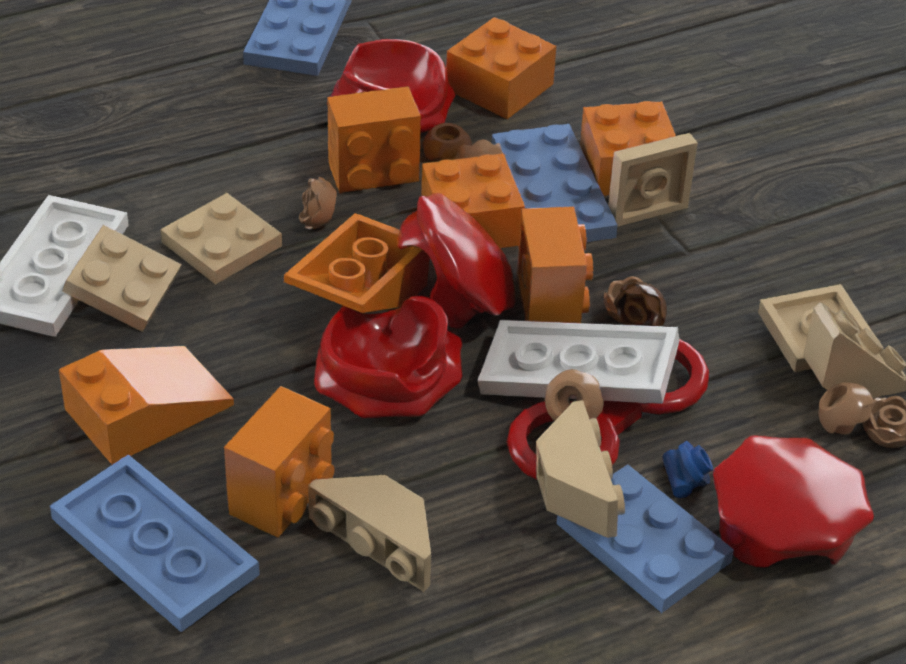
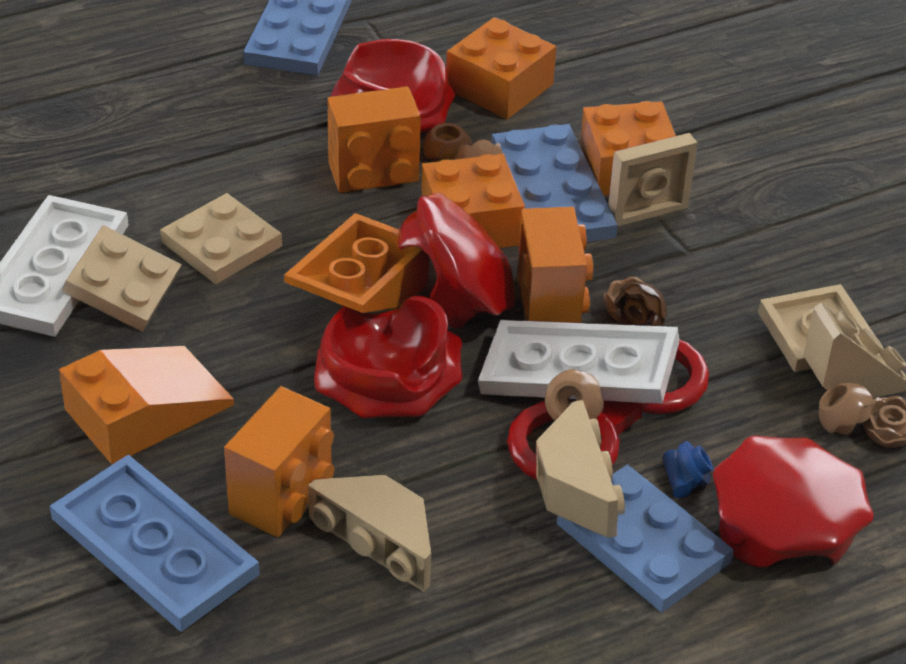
(318, 204): medium nougat plate -> none

